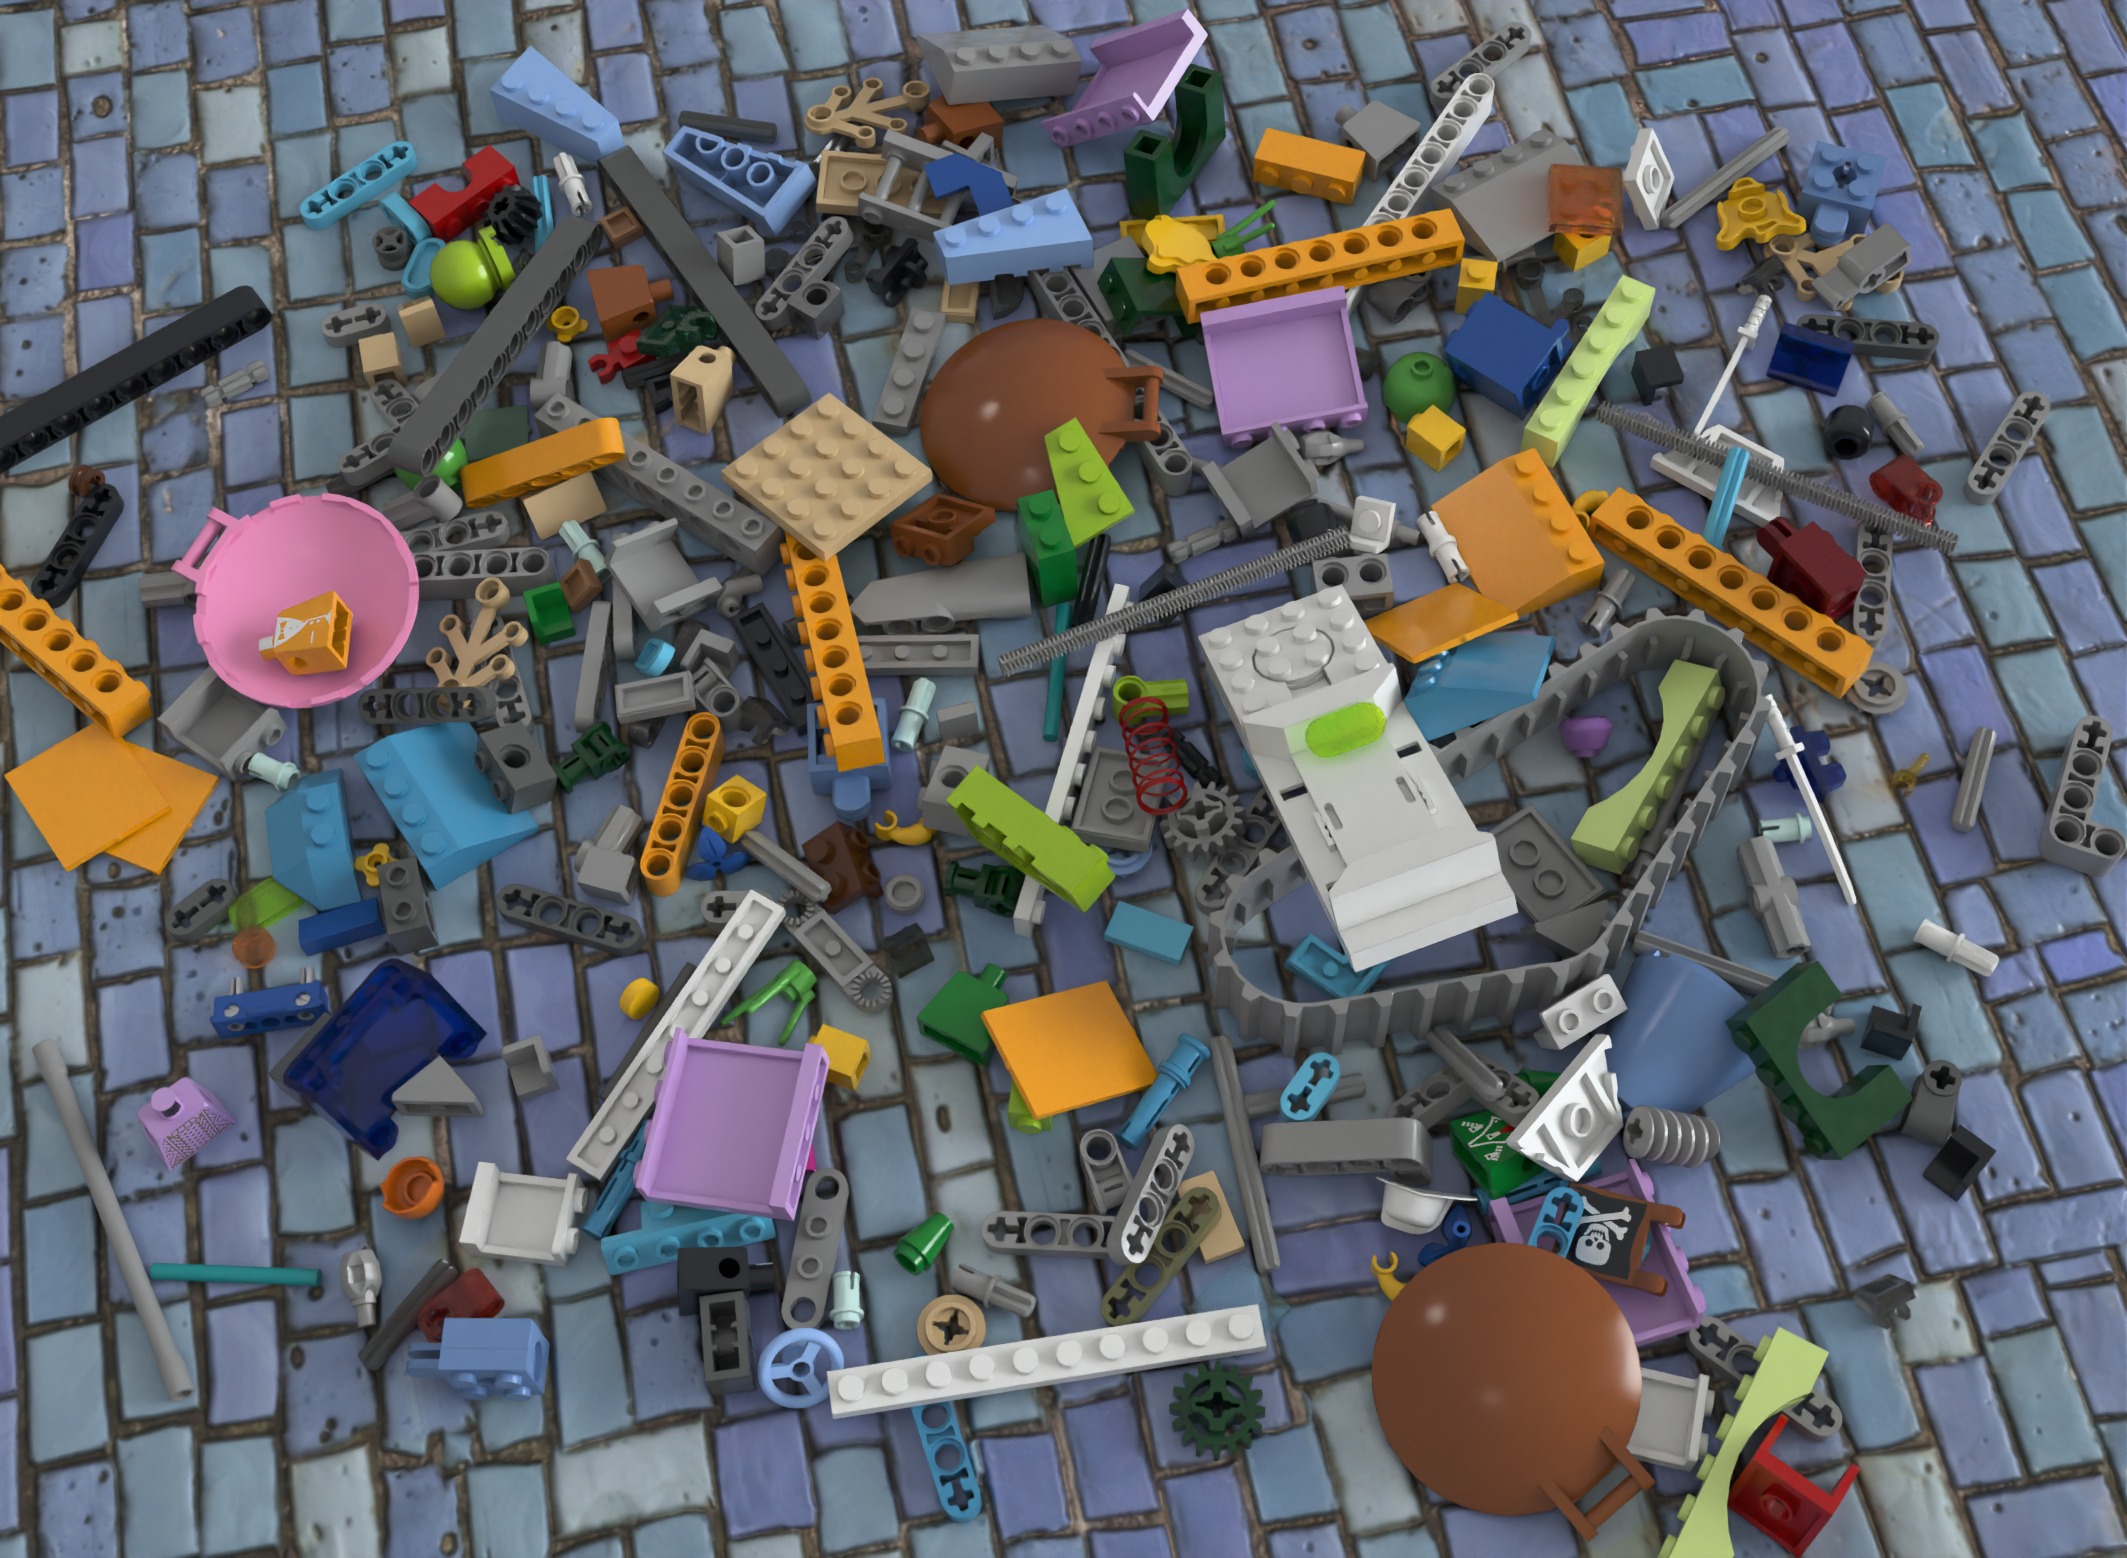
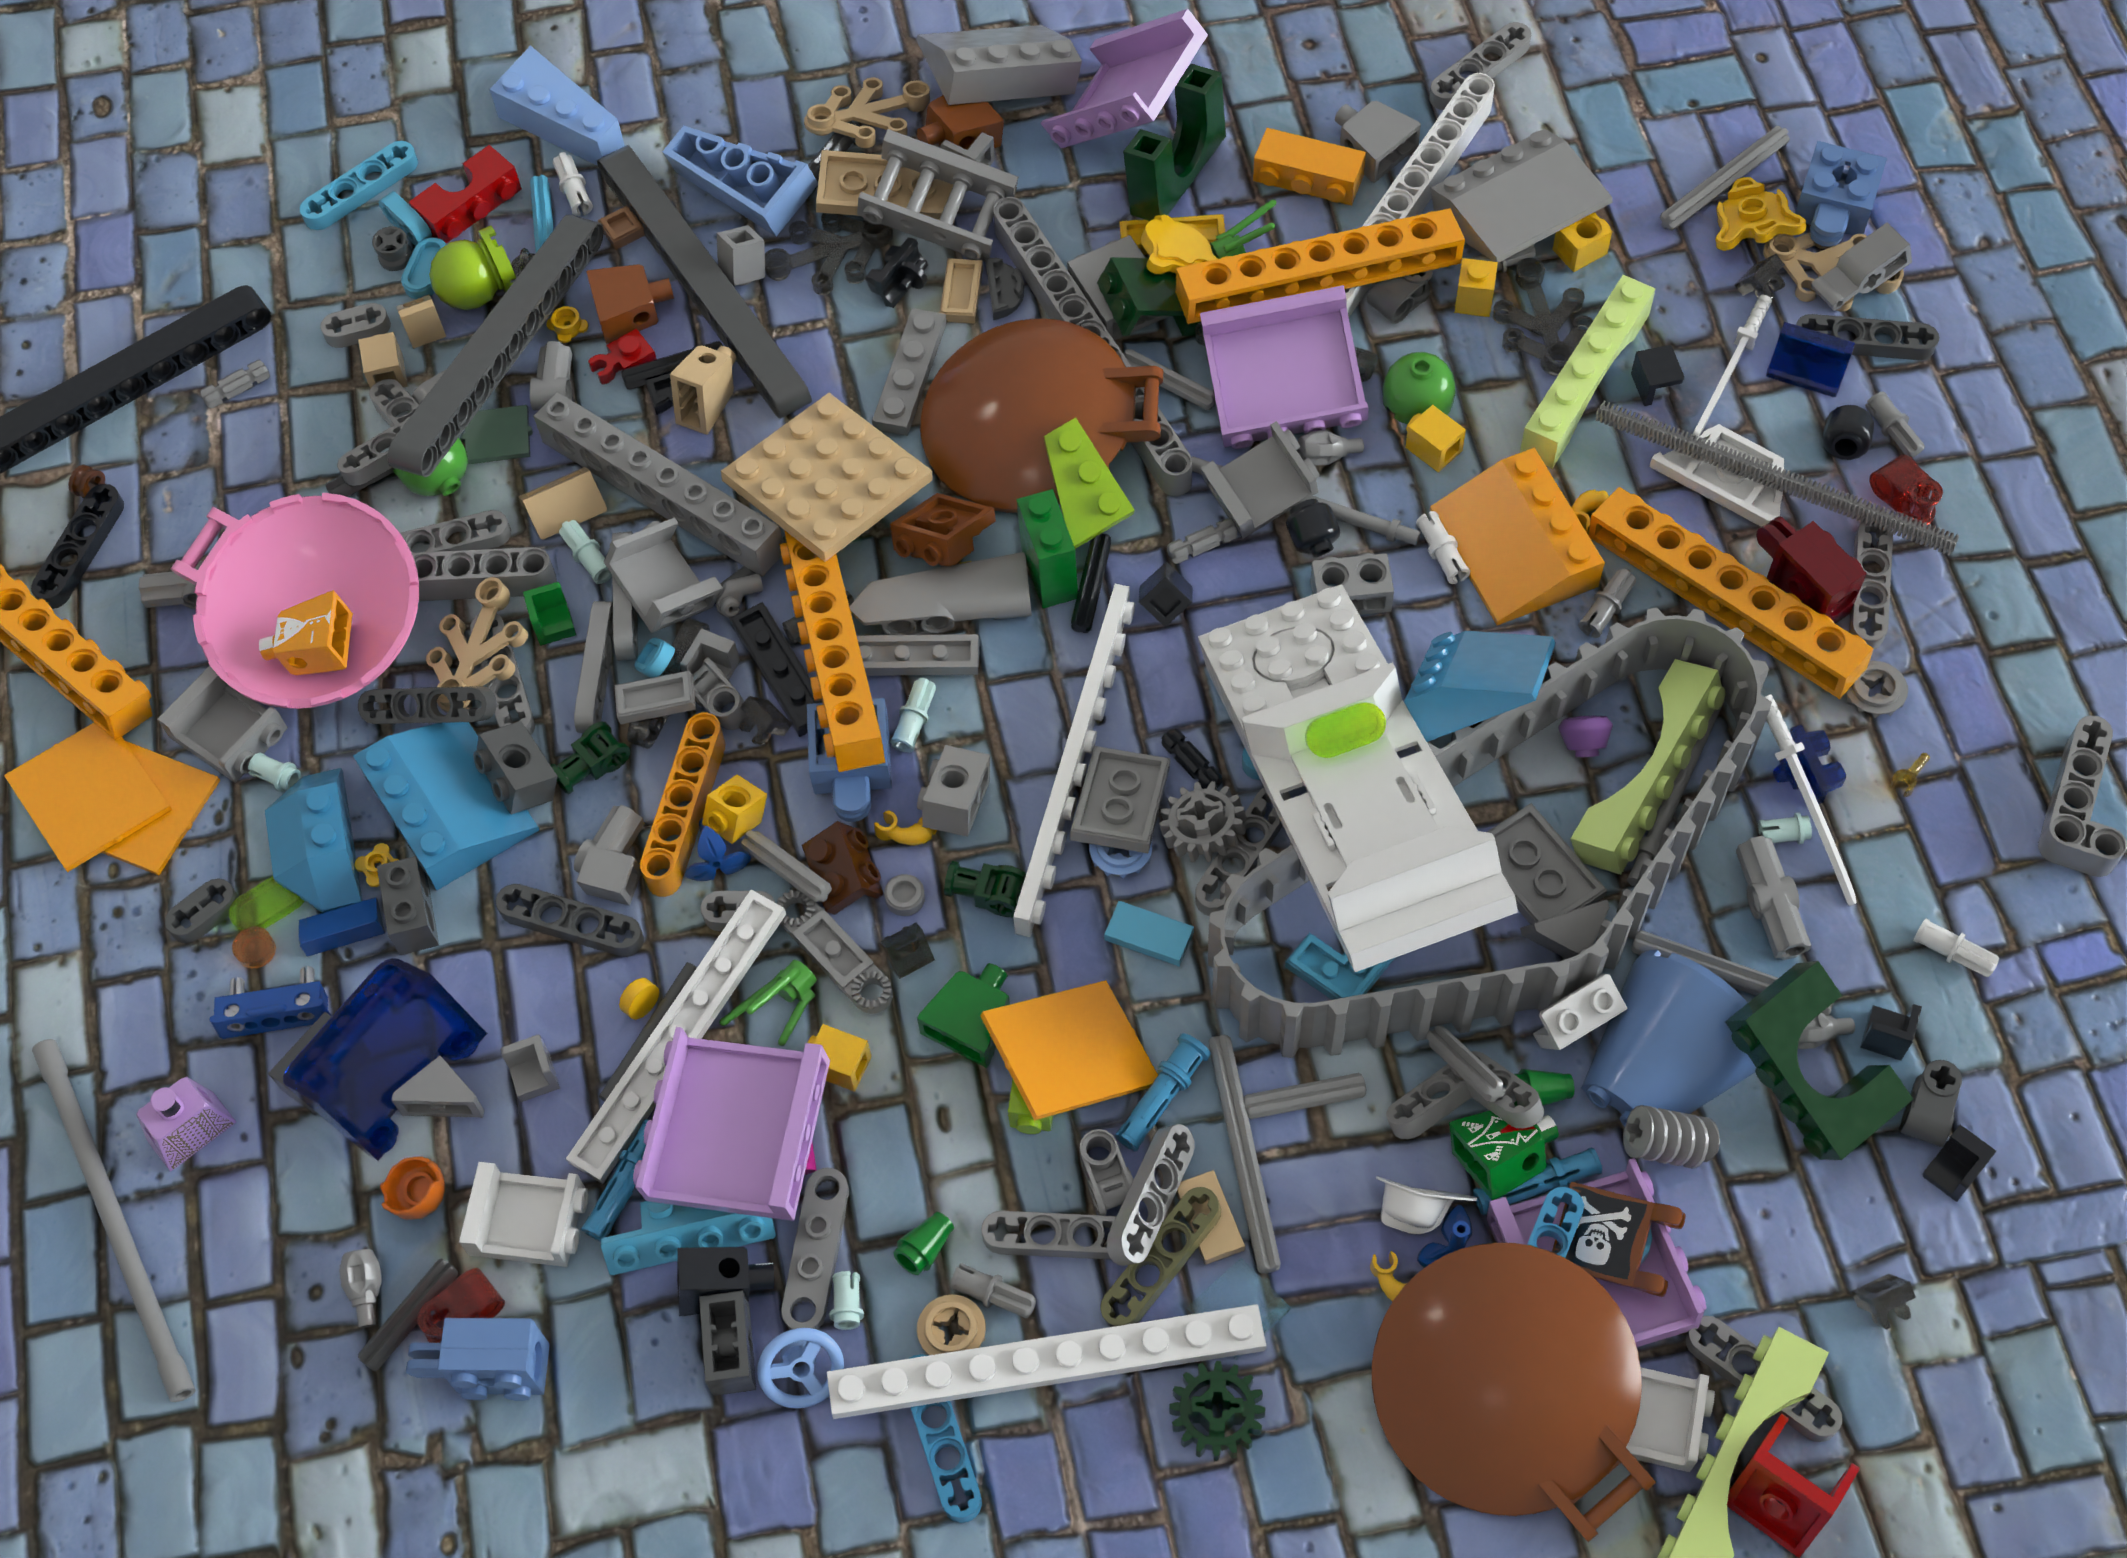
(236, 1274): teal bar -> none
(429, 500): light grey piece -> none
(513, 214): black gear -> none
(542, 463): light orange beam -> none
(580, 585): medium nougat tile -> none
(675, 328): clear green plate -> none
(729, 126): dark grey axle -> none
(816, 307): flat silver brick -> none
(831, 233): light grey beam -> none
(957, 720): light grey tile -> none
(960, 173): blue tile -> none
(1015, 240): light blue wedge -> none
(1030, 839): lime wedge -> none
(1056, 678): teal bar -> none
(1140, 790): red piece -> none
(1171, 692): lime piece -> none
(1175, 599): light grey axle -> none
(1302, 1084): medium azure beam -> none
(1349, 1147): light grey beam -> none
(1371, 525): white bracket -> none
(1438, 622): light orange piece -> none
(1506, 354): blue container -> none
(1574, 1116): white wing -> none
(1585, 200): clear orange plate -> none
(1648, 178): white plate -> none
(1725, 496): medium azure axle -> none
(1973, 779): light grey axle -> none
(2006, 447): light grey beam -> none

